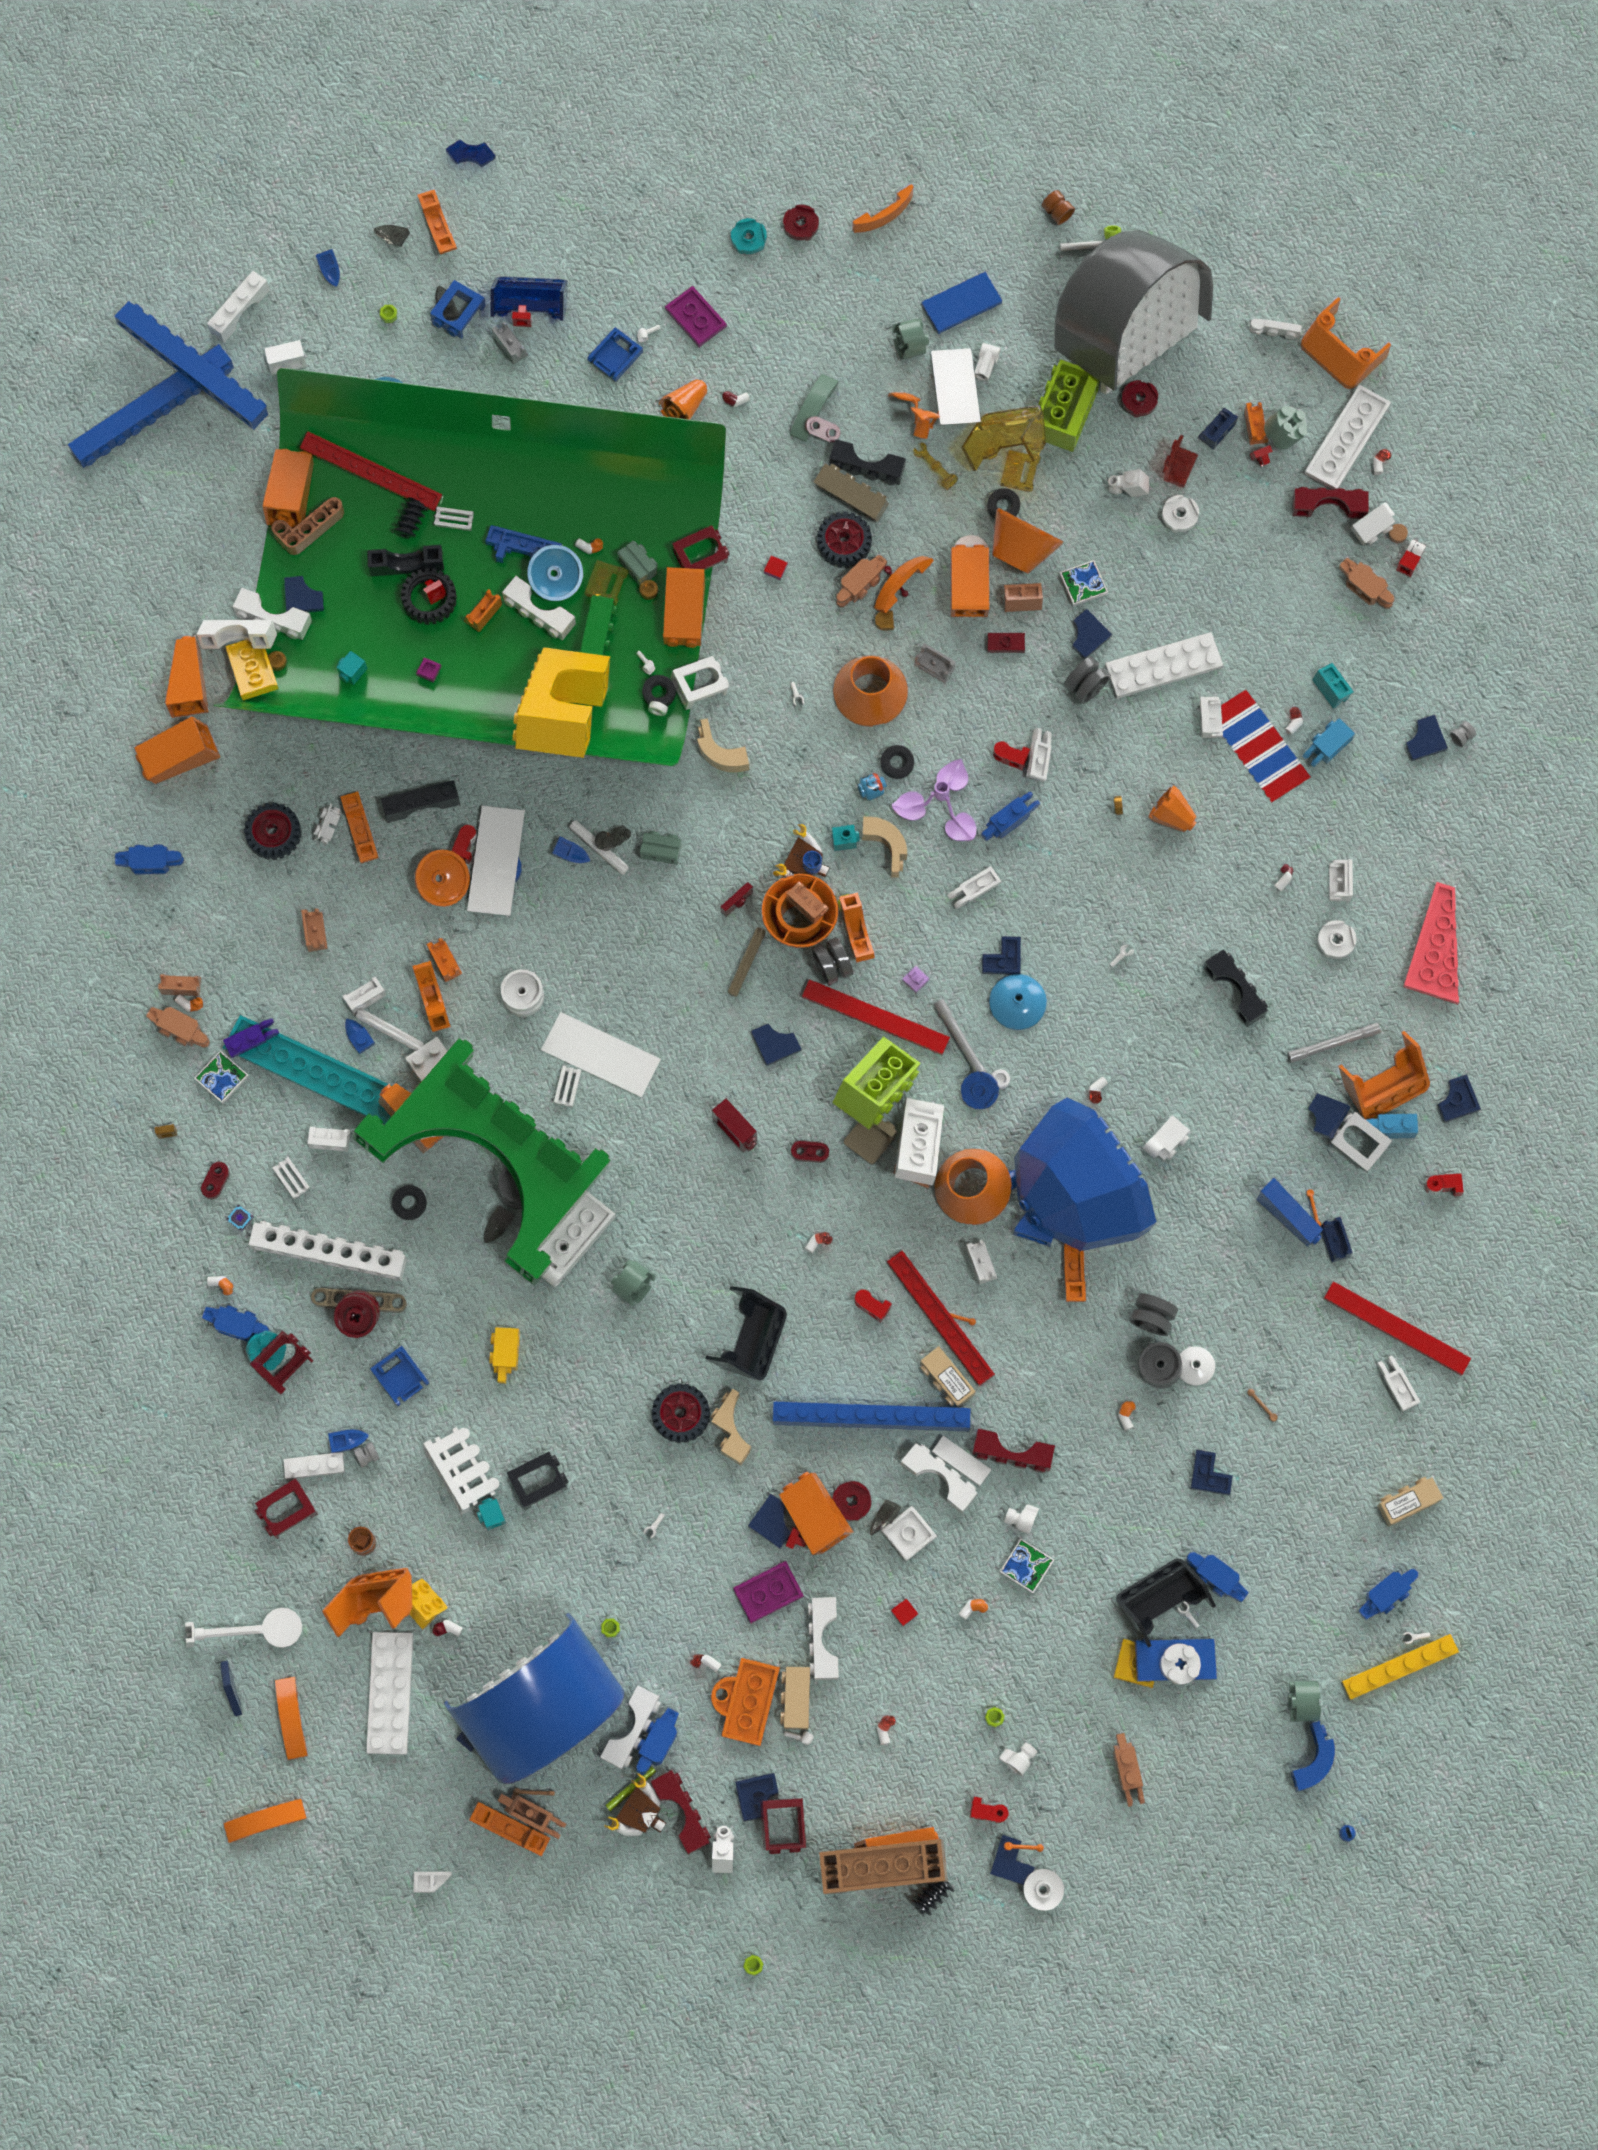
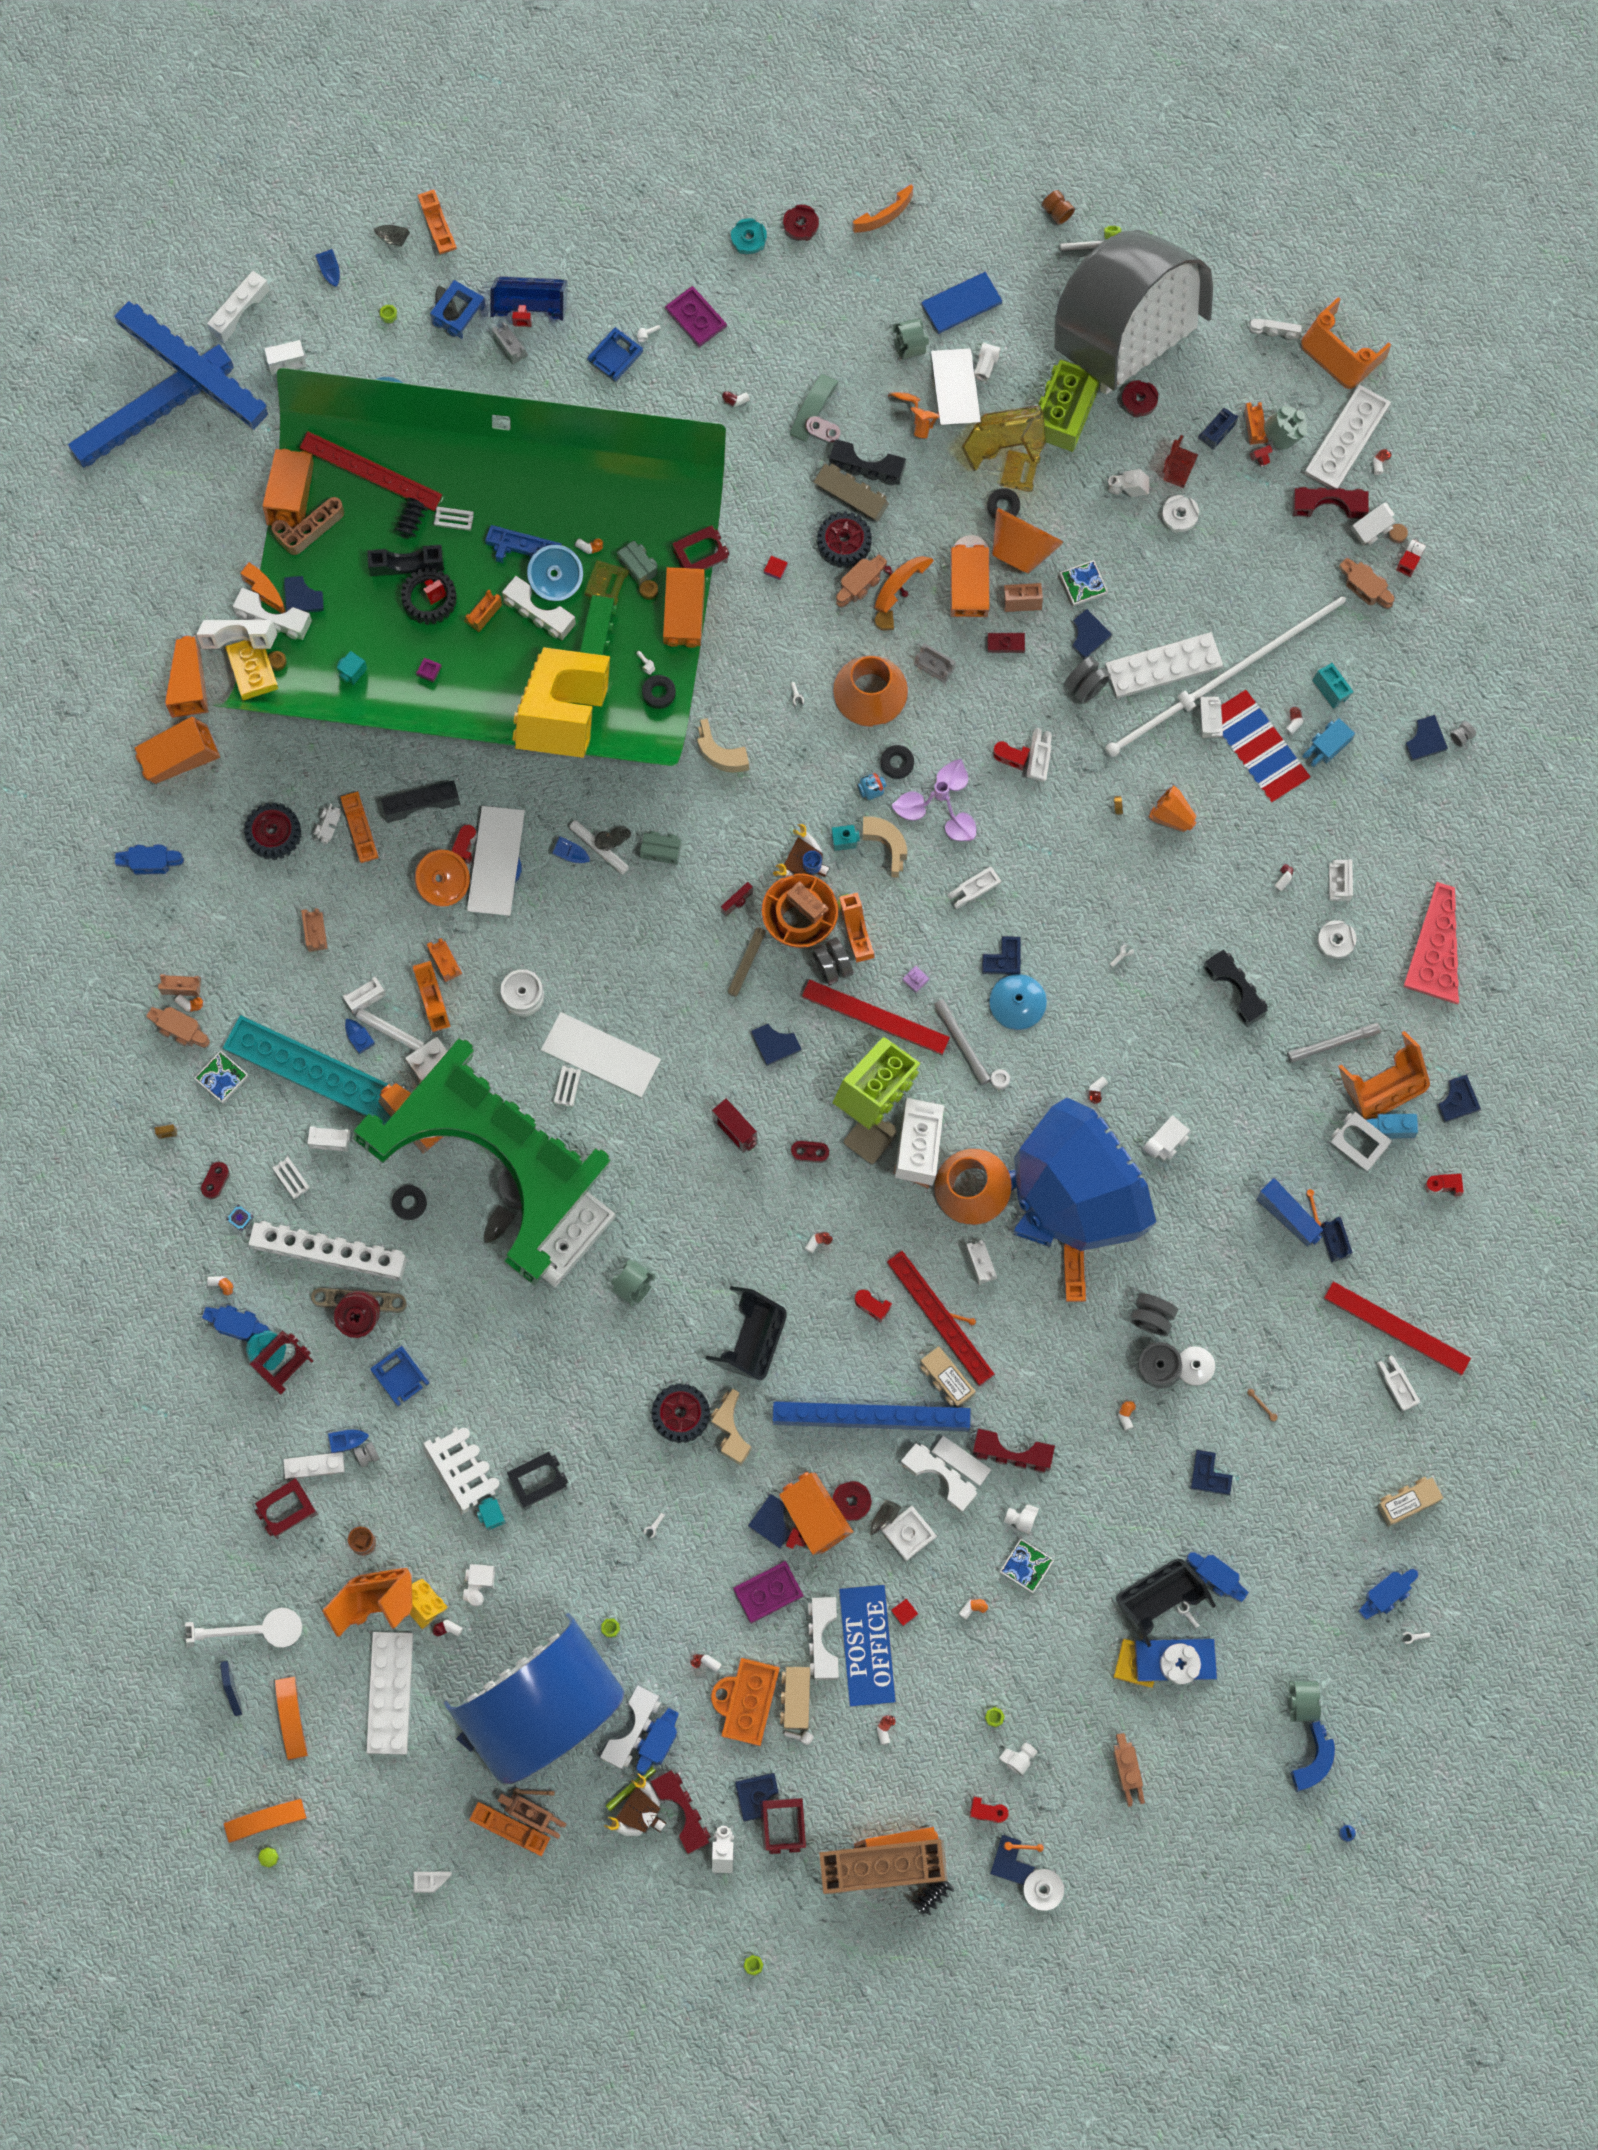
(249, 1038): dark purple hinge -> none
(262, 586): none -> orange slope
(268, 1857): none -> lime tile
(463, 152): clear blue tile -> none
(478, 1577): none -> white brick
(505, 1352): yellow hinge -> none
(657, 708): white tile -> none
(683, 690): white panel -> none
(684, 401): orange cone -> none
(867, 1645): none -> blue sticker
(949, 479): clear yellow piece -> none
(980, 1090): blue tile -> none
(1009, 817): blue hinge -> none
(1187, 700): none -> white bar
(1328, 1114): dark blue tile -> none
(1400, 1667): yellow plate -> none

